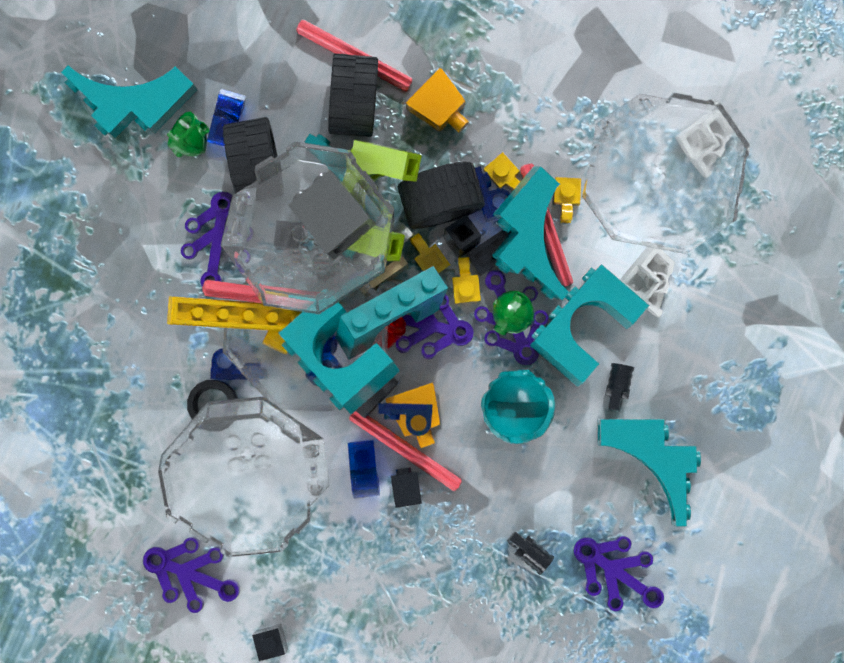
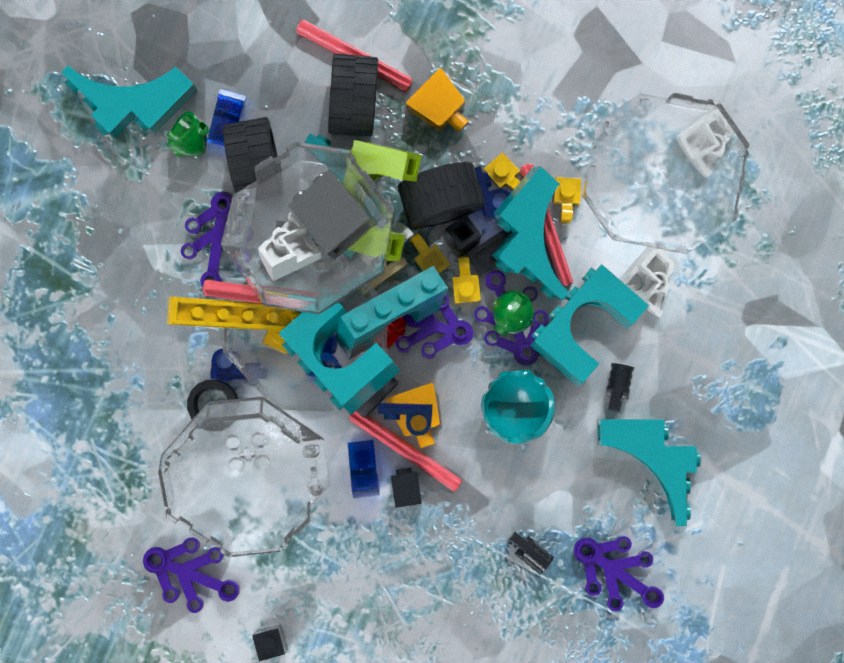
(288, 249): none -> white slope

